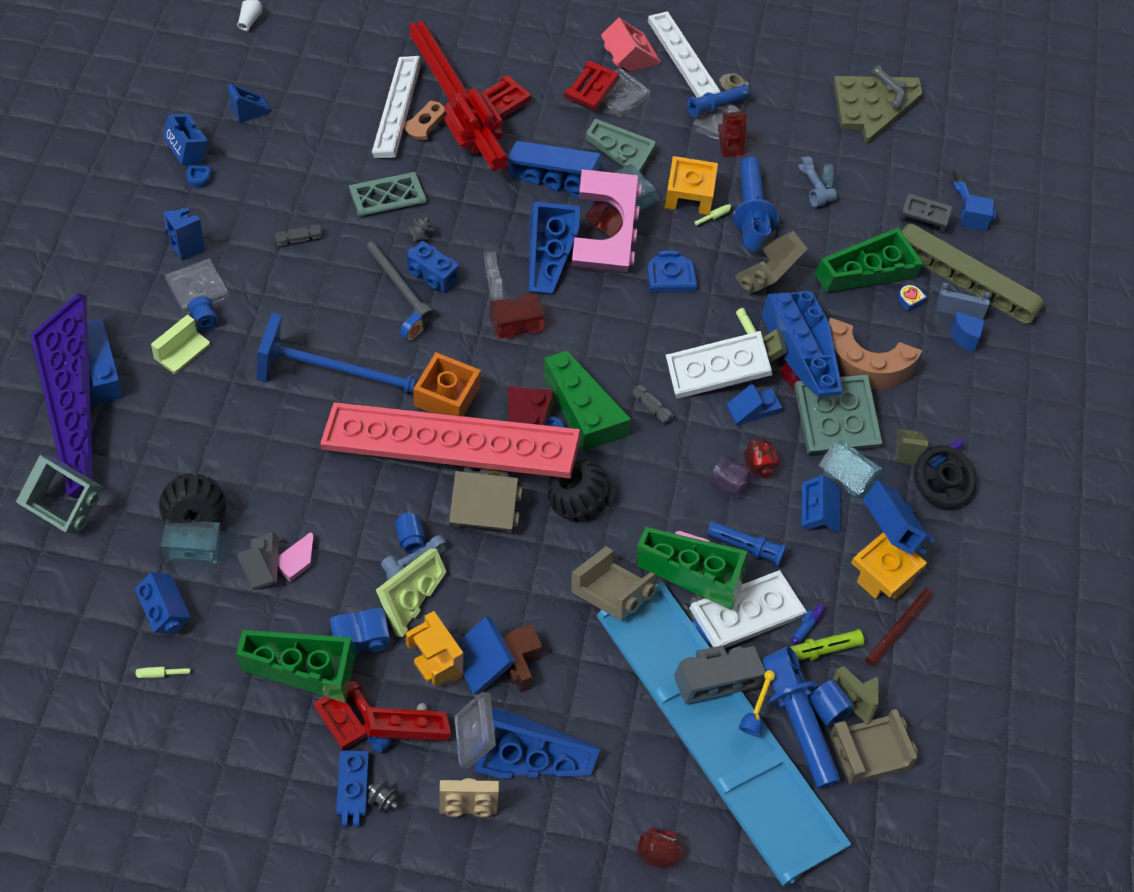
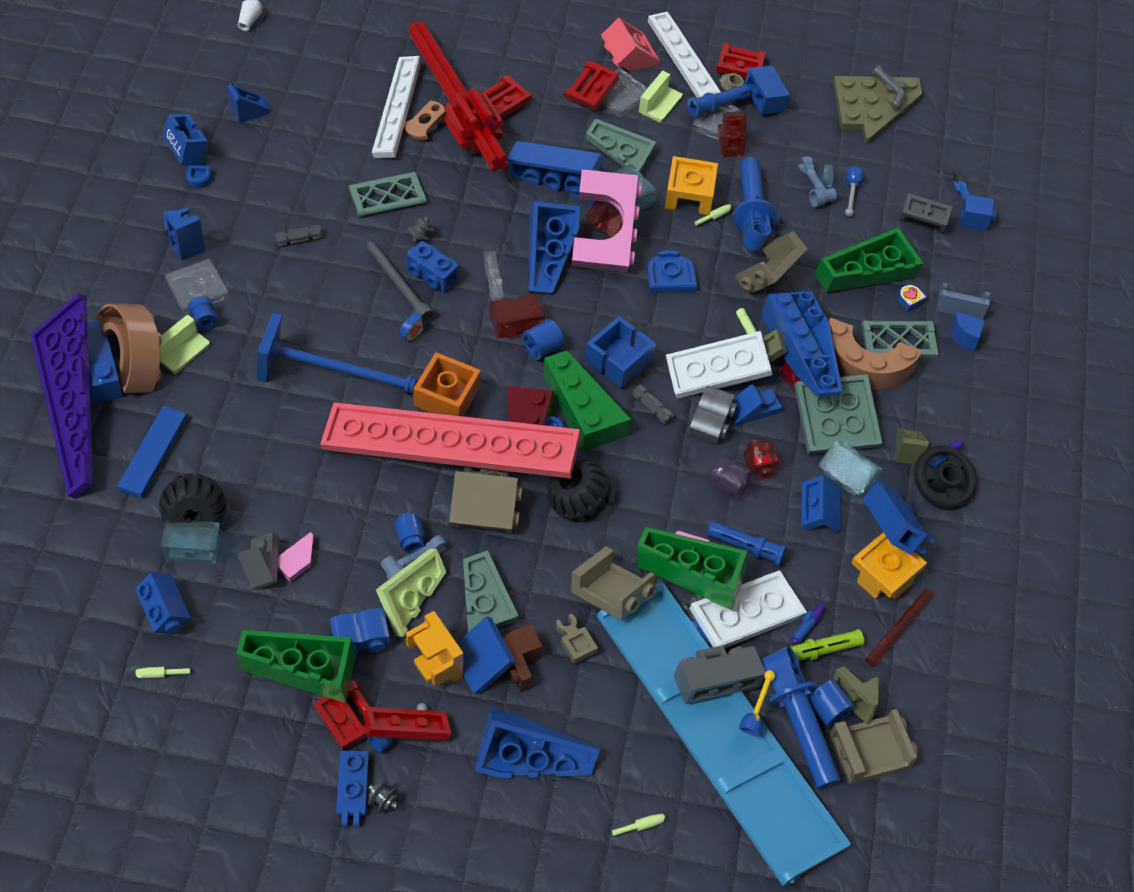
(38, 484): sand green window -> none
(137, 342): none -> nougat brick
(152, 452): none -> blue tile
(468, 797): tan plate -> none
(475, 730): clear tile -> none
(486, 592): none -> sand green wing
(543, 339): none -> blue piece
(576, 641): none -> dark tan plate
(613, 351): none -> blue piece
(641, 824): none -> yellowish green piece
(659, 98): none -> yellowish green panel
(659, 848): clear red head -> none
(712, 415): none -> flat silver brick
(738, 60): none -> red plate
(767, 90): none -> blue brick
(854, 178): none -> hinge
(910, 326): none -> sand green window
(973, 275): olive beam -> none

